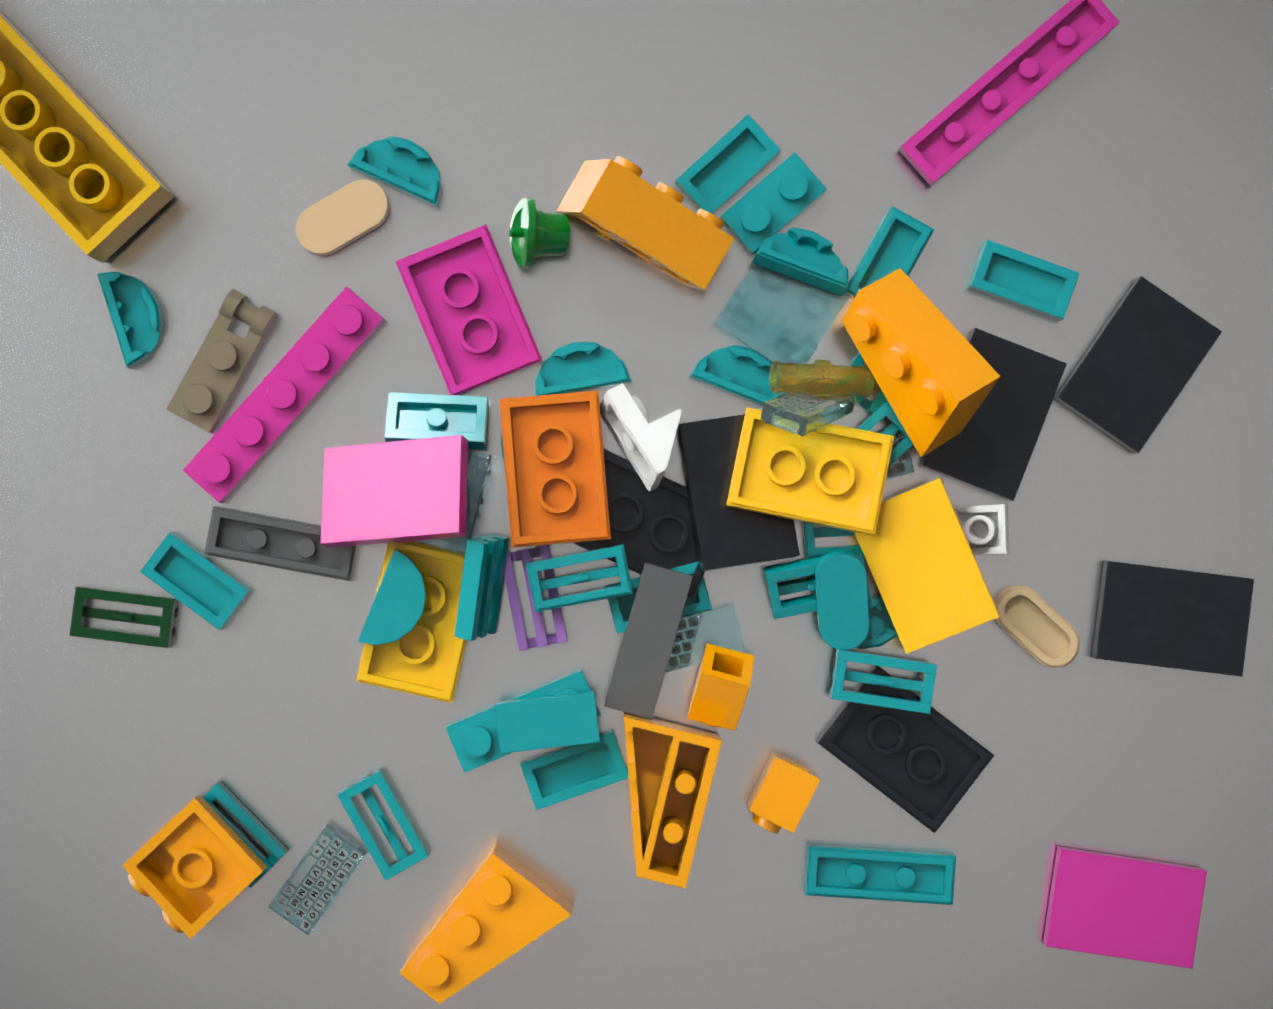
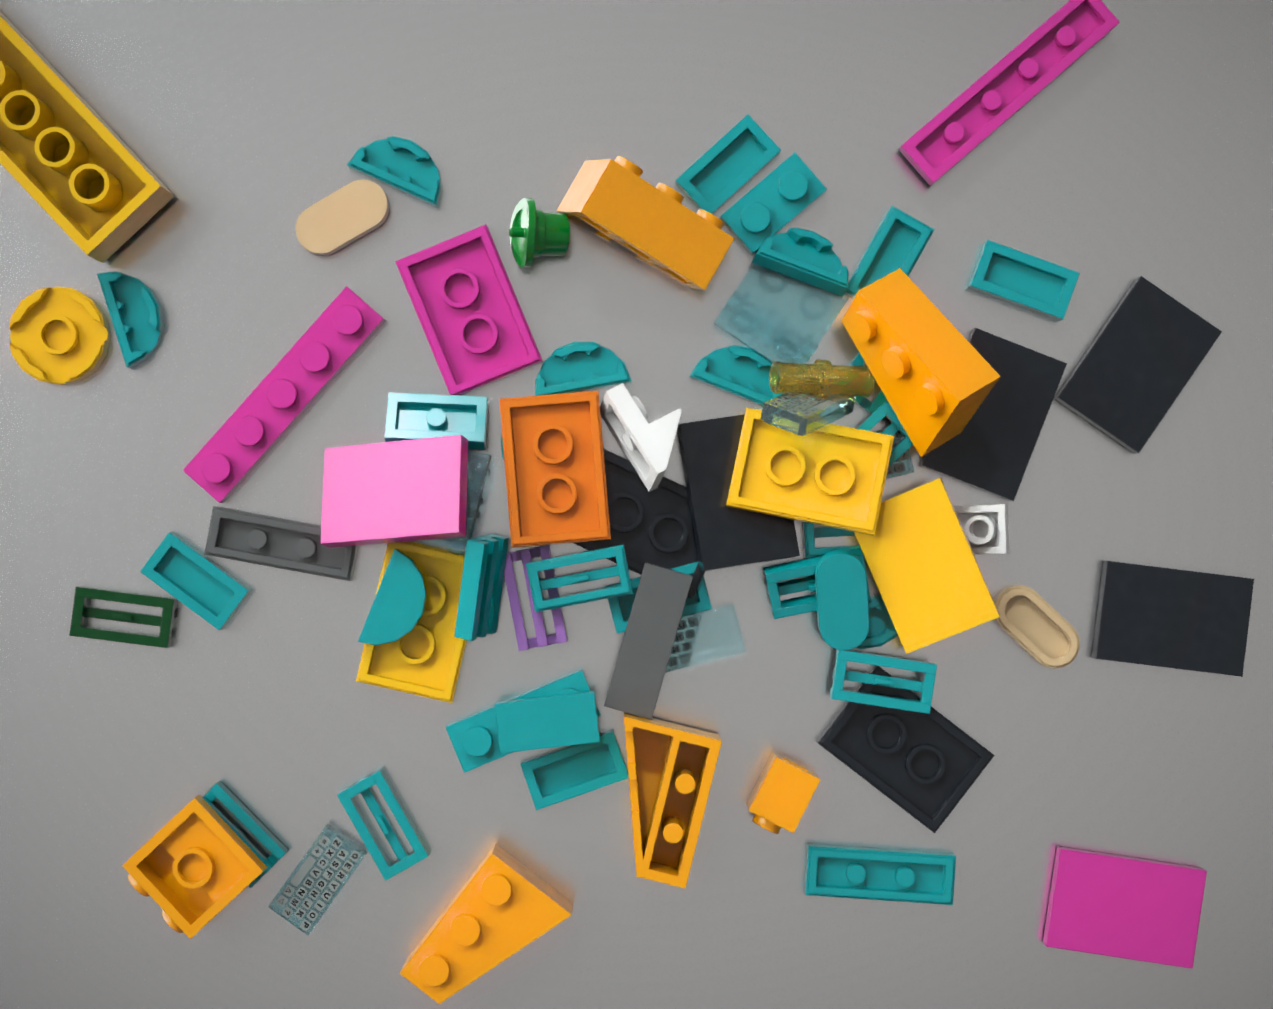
(59, 335): none -> yellow tile
(221, 362): dark tan plate -> none
(721, 687): light orange brick -> none

